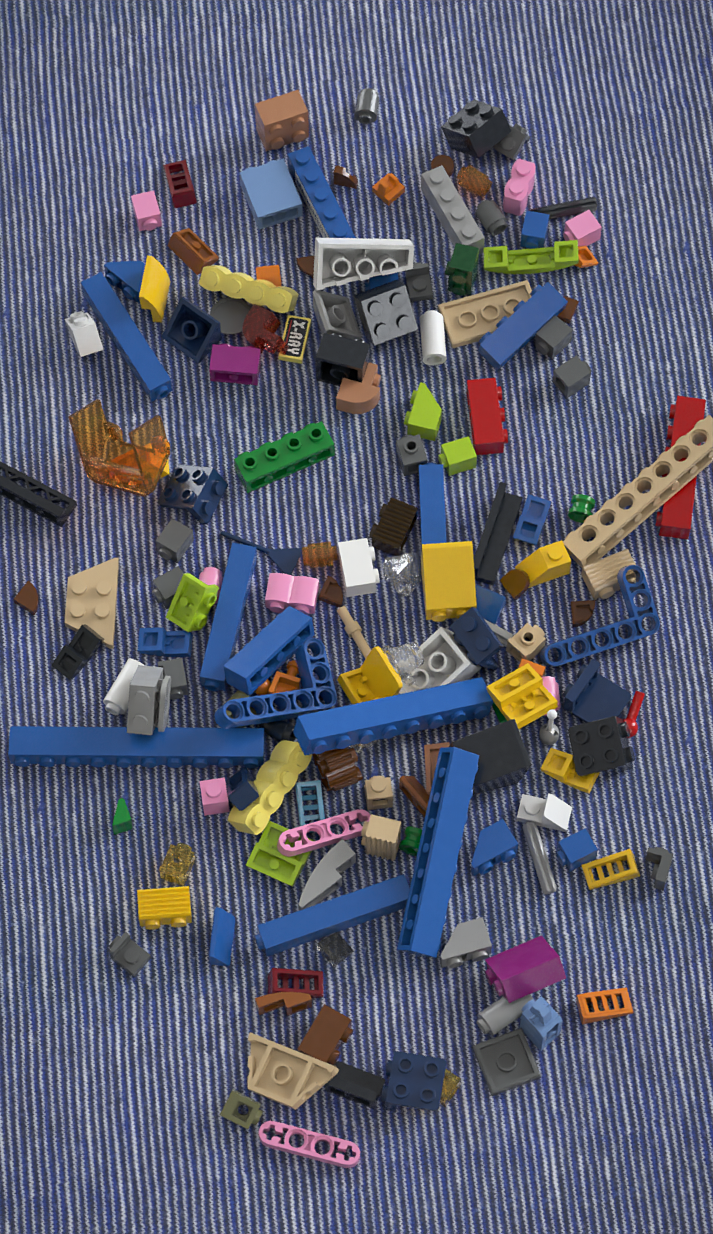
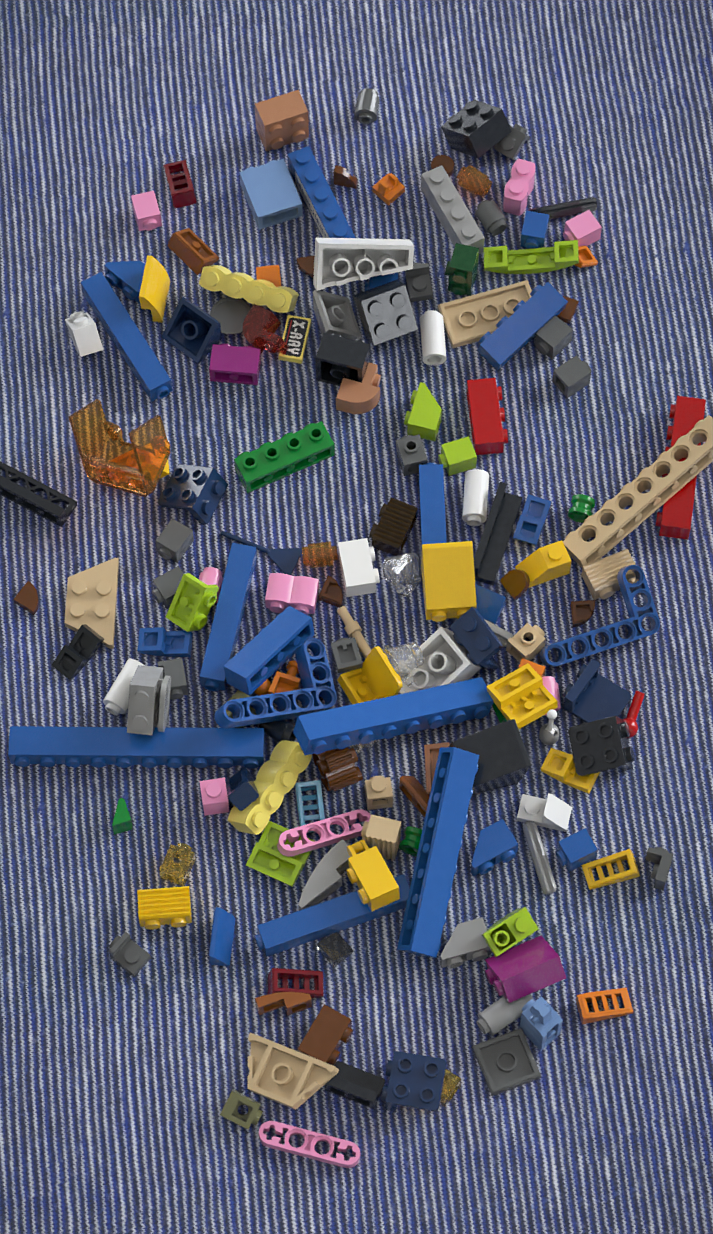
(346, 655): none -> dark grey bracket
(371, 875): none -> yellow brick
(475, 497): none -> white brick
(509, 930): none -> lime slope

